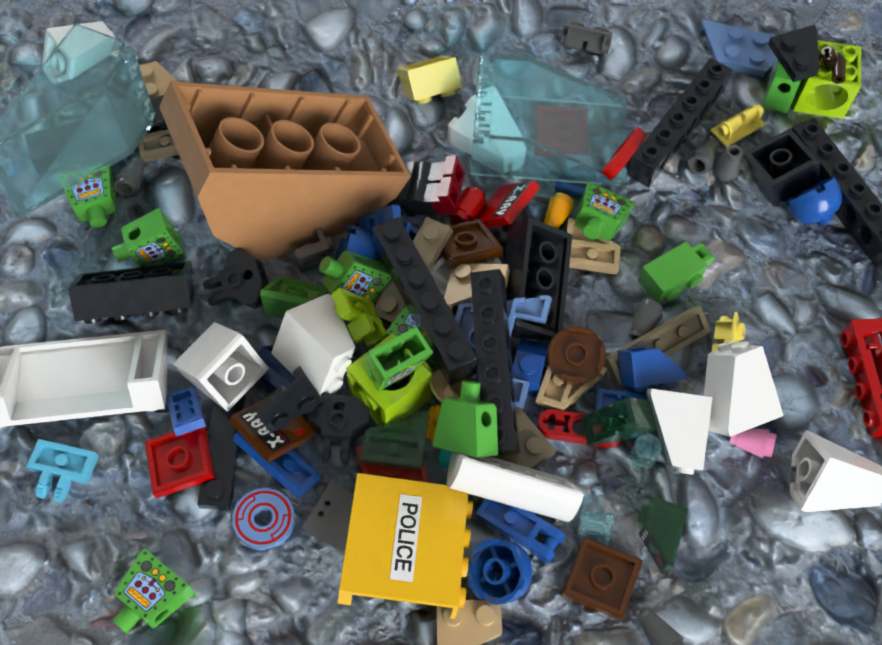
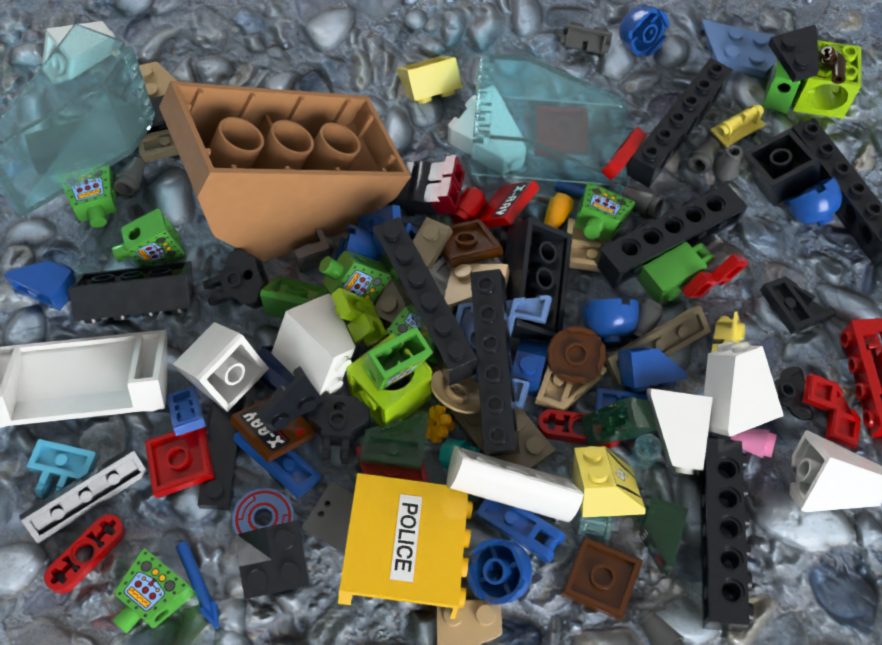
(43, 282): none -> blue slope
(61, 563): none -> red beam
(83, 495): none -> plate
(208, 606): none -> blue piece
(272, 559): none -> black slope
(467, 424): bright green torso -> none
(606, 483): none -> light yellow slope
(611, 318): none -> blue cylinder
(643, 30): none -> blue cylinder
(646, 202): none -> dark grey cone
(691, 223): none -> black brick
(716, 610): none -> black brick
(723, 274): none -> red tile
(791, 391): none -> black plate
(794, 305): none -> black wing
(842, 422): none -> red tile

